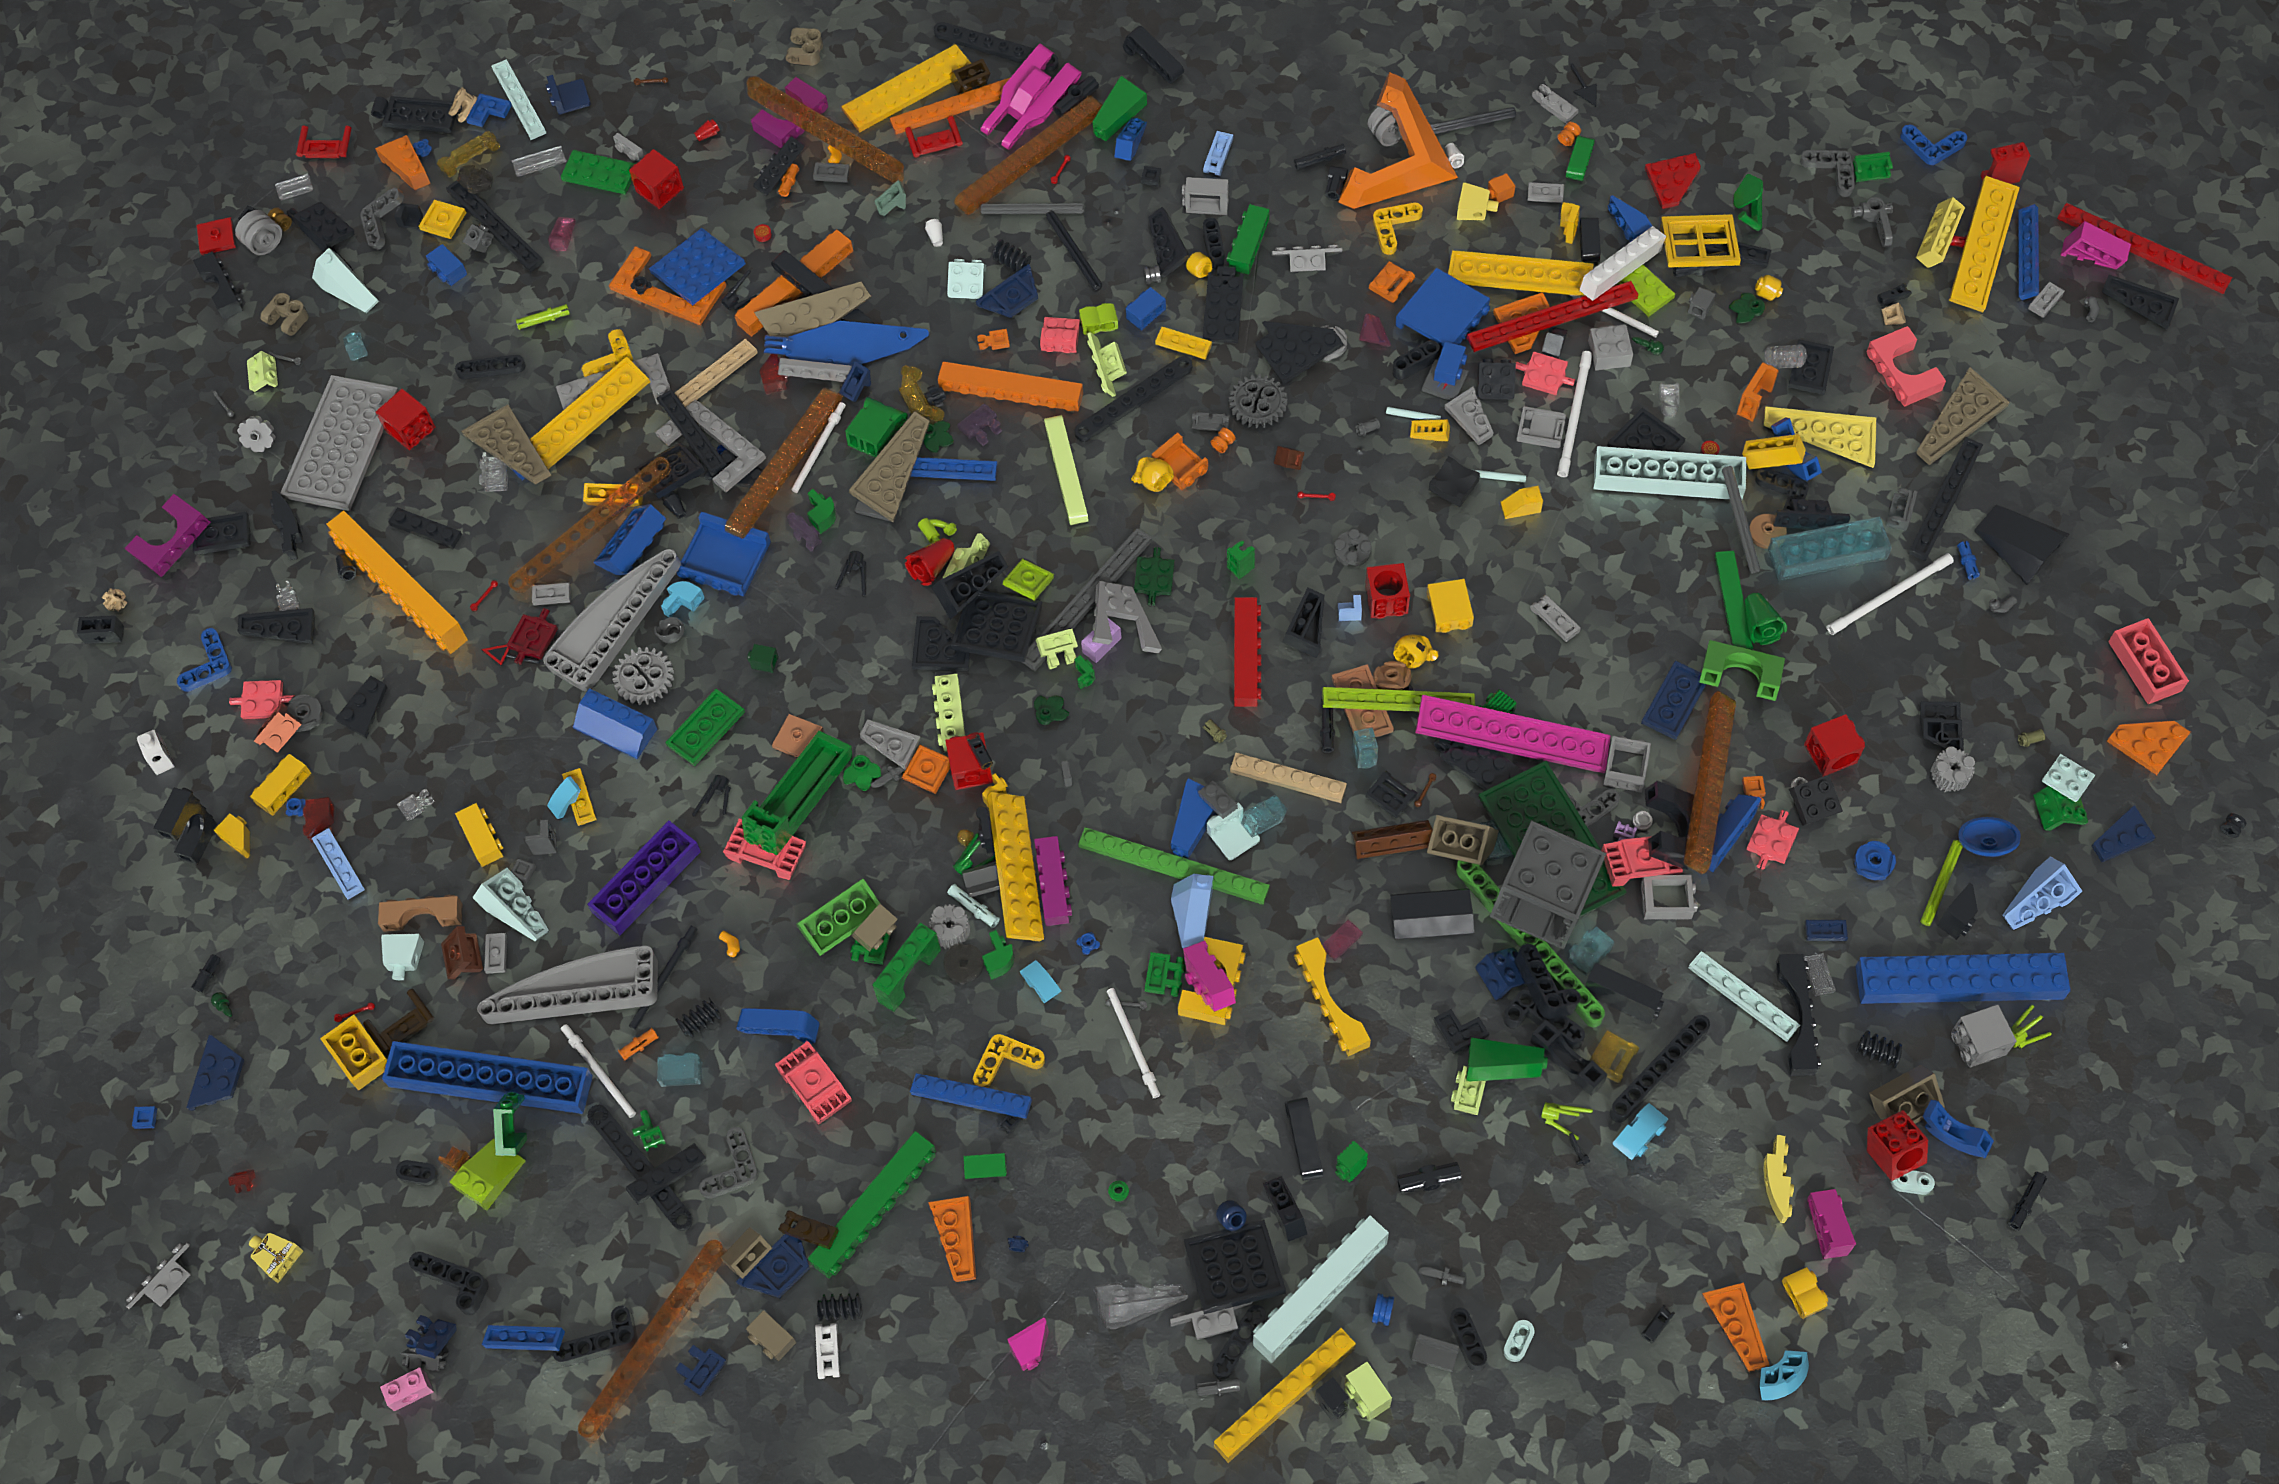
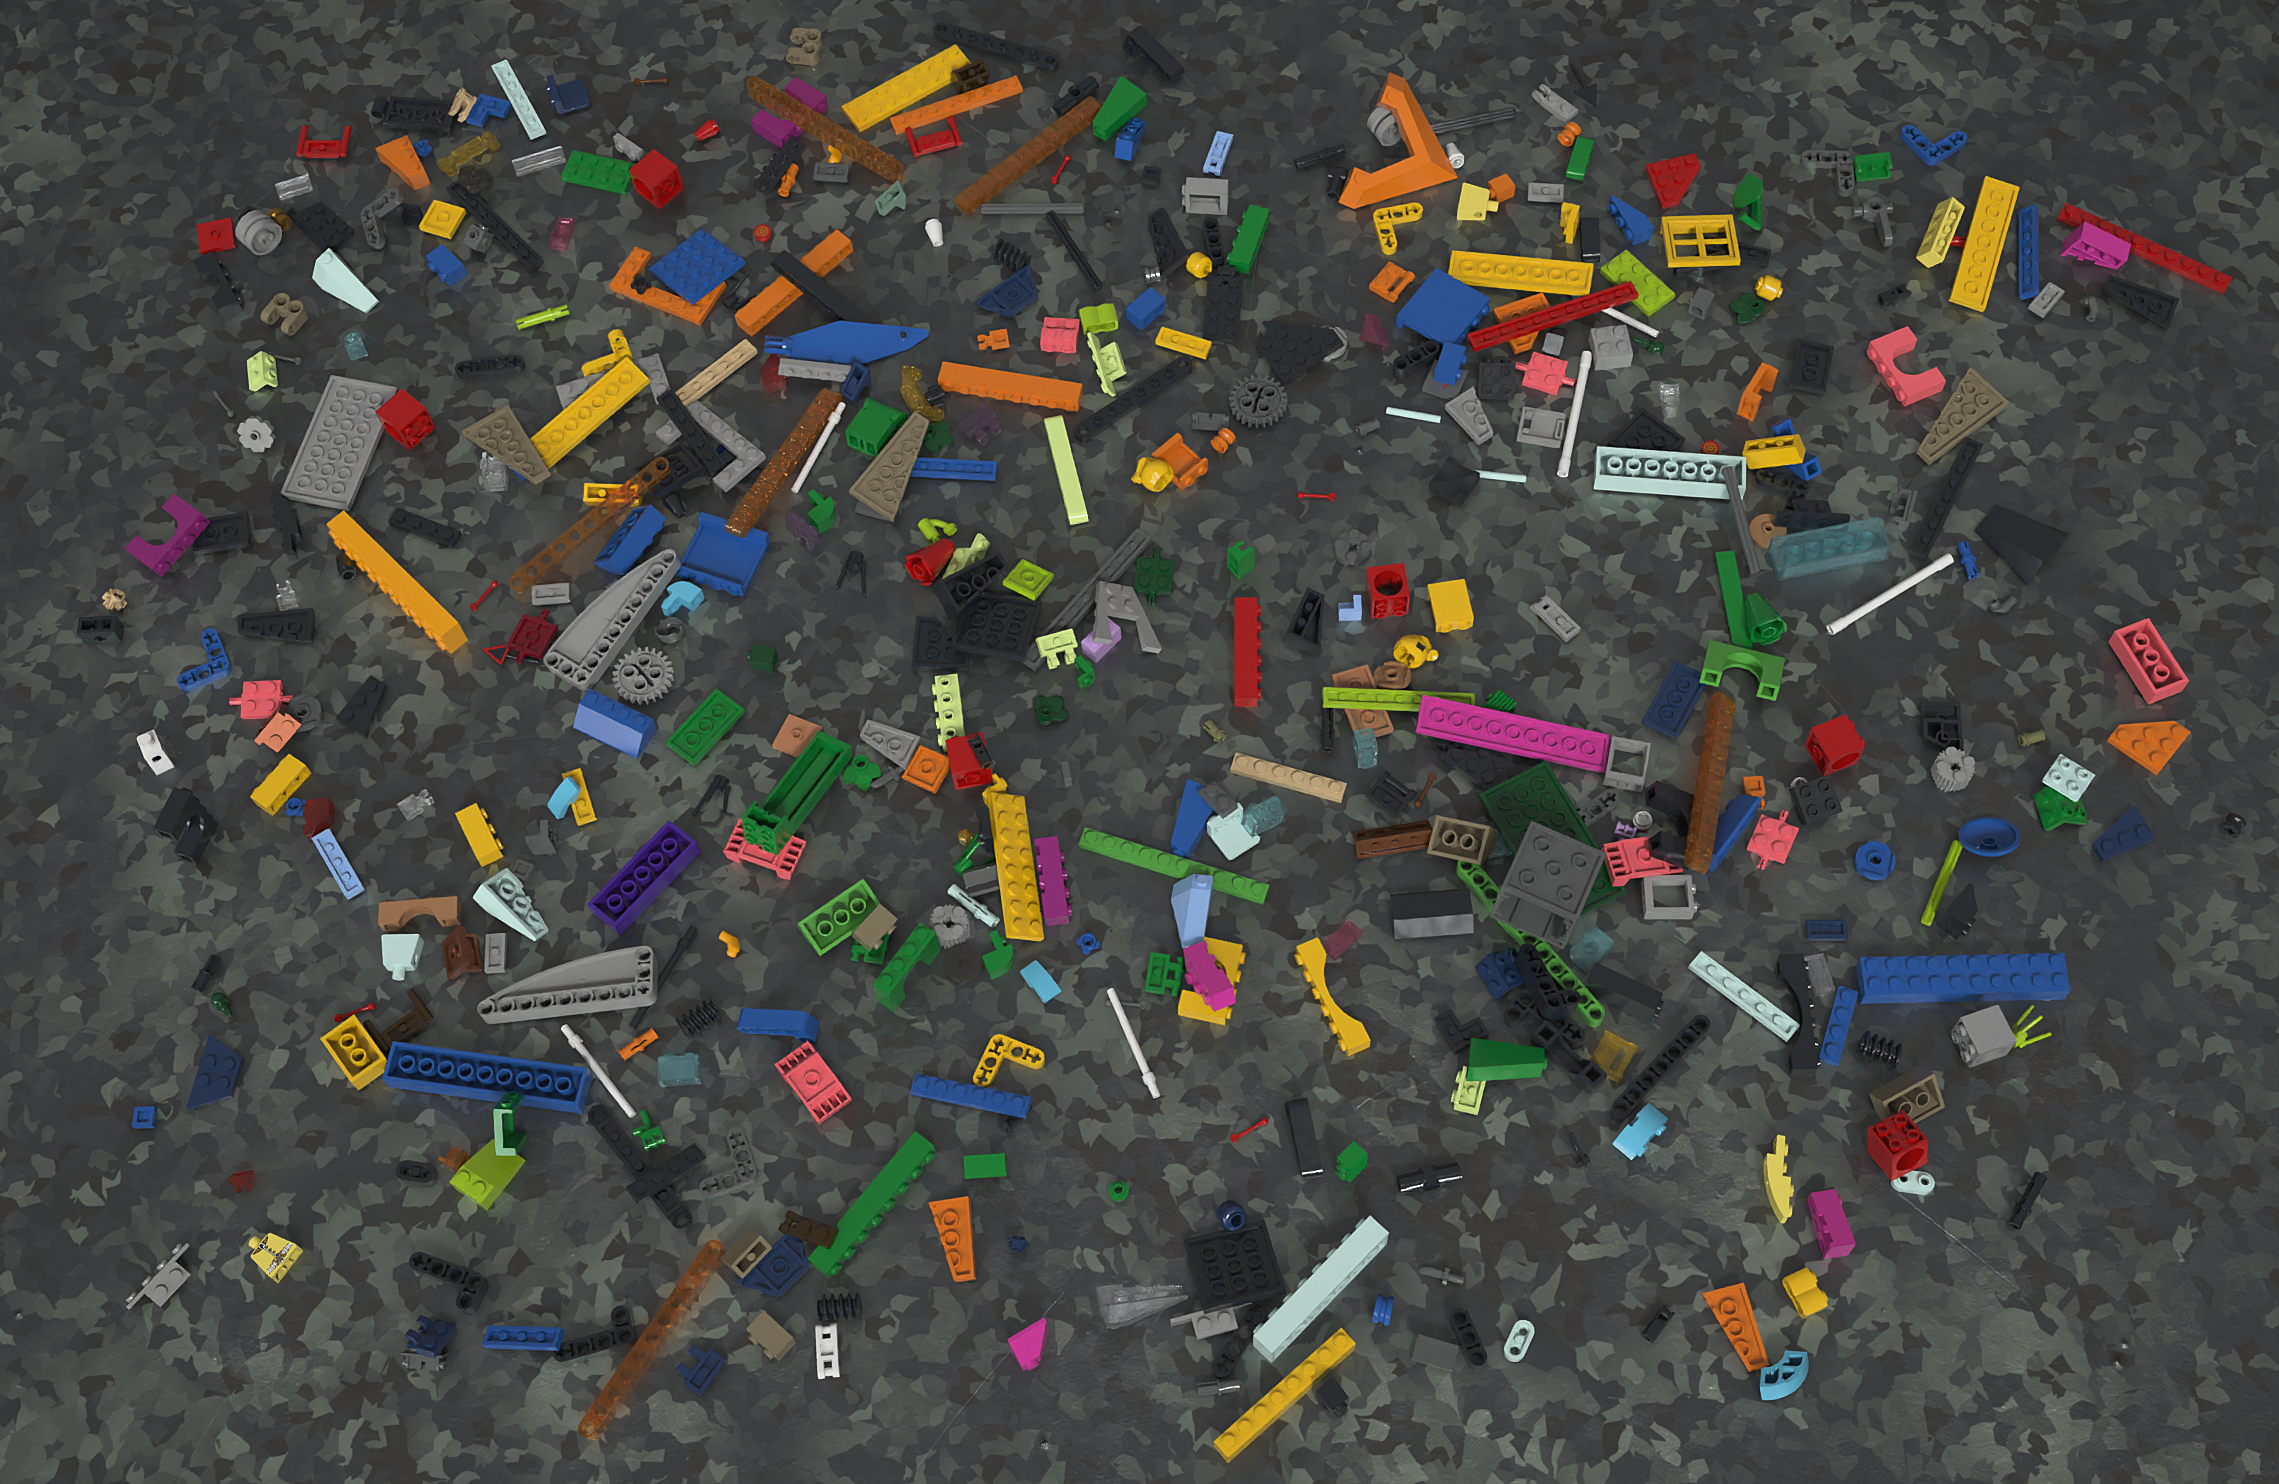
(235, 833): yellow slope -> none
(407, 1389): bright pink brick -> none
(812, 310): dark tan wing -> none
(966, 279): light aqua bracket -> none
(1023, 90): dark pink beam -> none
(1234, 1137): none -> red hinge
(1285, 1209): black slope -> none
(1289, 457): copper panel -> none
(1307, 260): light grey bracket -> none
(1367, 1392): yellowish green brick -> none
(1430, 435): yellow slope -> none
(1522, 503): yellow slope -> none
(1552, 1111): lime plant -> none
(1622, 263): white brick -> none
(1786, 356): clear piece -> none
(1838, 433): light yellow wing -> none
(1838, 1025): none -> blue plate
(1893, 314): tan slope -> none
(1954, 1133): blue arch -> none
(2008, 163): red panel -> none
(2046, 889): light blue wedge -> none

